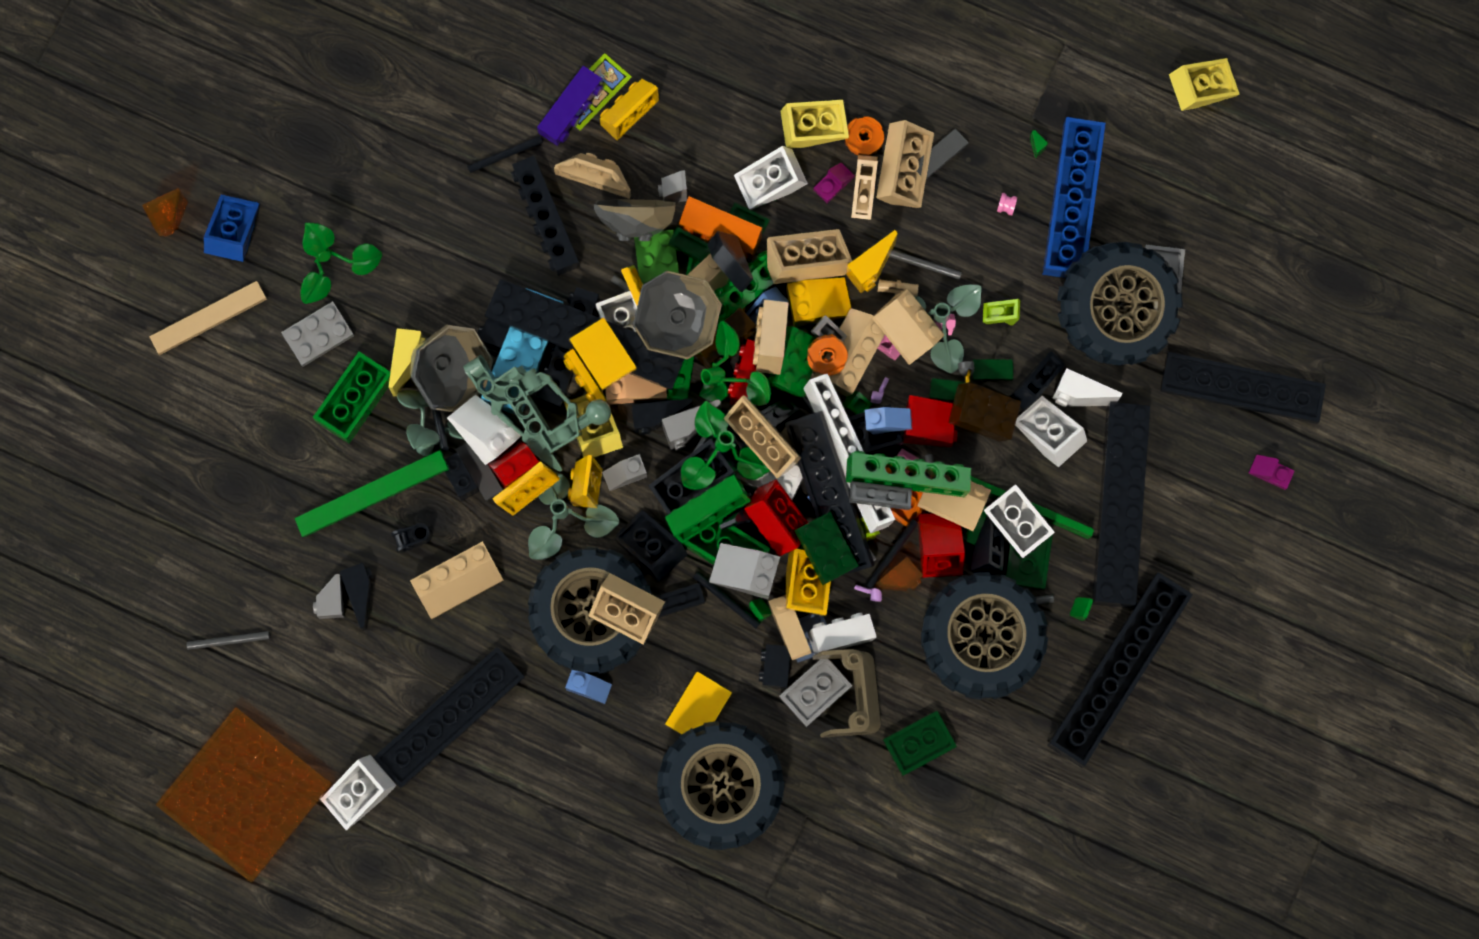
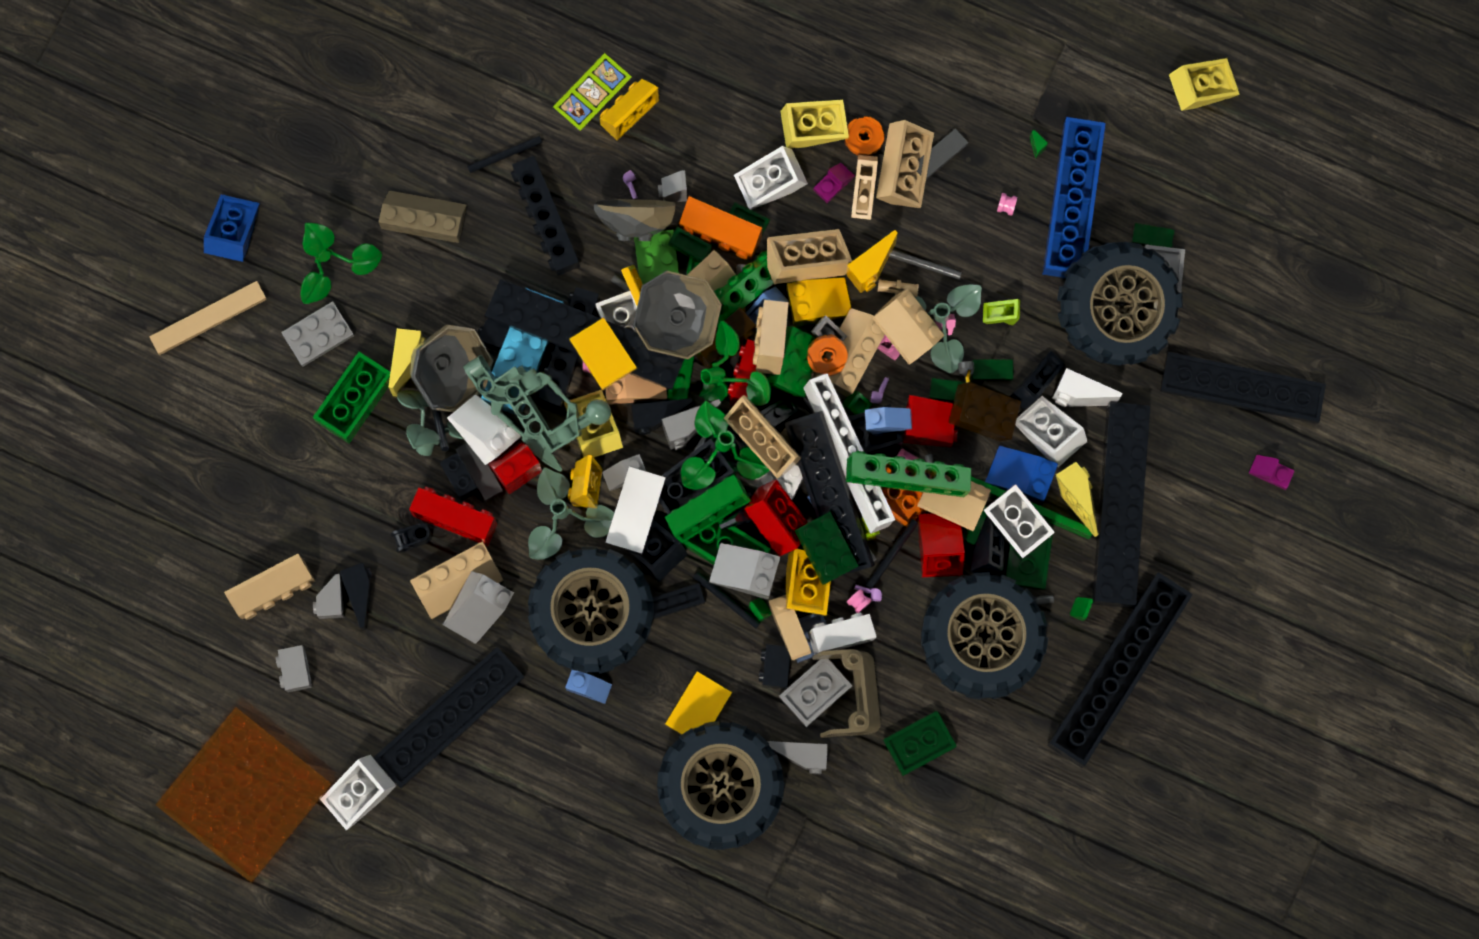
(166, 212): clear orange slope -> none
(228, 640): dark grey bar -> none
(270, 586): none -> tan slope
(294, 668): none -> light grey brick
(371, 493): green tile -> none
(422, 216): none -> dark tan slope
(452, 516): none -> red brick
(477, 607): none -> light grey slope
(526, 488): yellow tile -> none
(570, 106): dark purple brick -> none
(582, 376): yellow plate -> none
(595, 173): tan wedge -> none
(626, 608): tan slope -> none
(628, 178): none -> lavender hand
(635, 509): none -> white sticker
(730, 258): black slope -> none
(805, 755): none -> light grey slope
(859, 601): none -> bright pink wheel
(880, 495): dark grey tile -> none
(901, 577): clear orange slope -> none
(1027, 471): none -> blue slope
(1077, 493): none -> light yellow slope
(1152, 235): none -> dark green tile

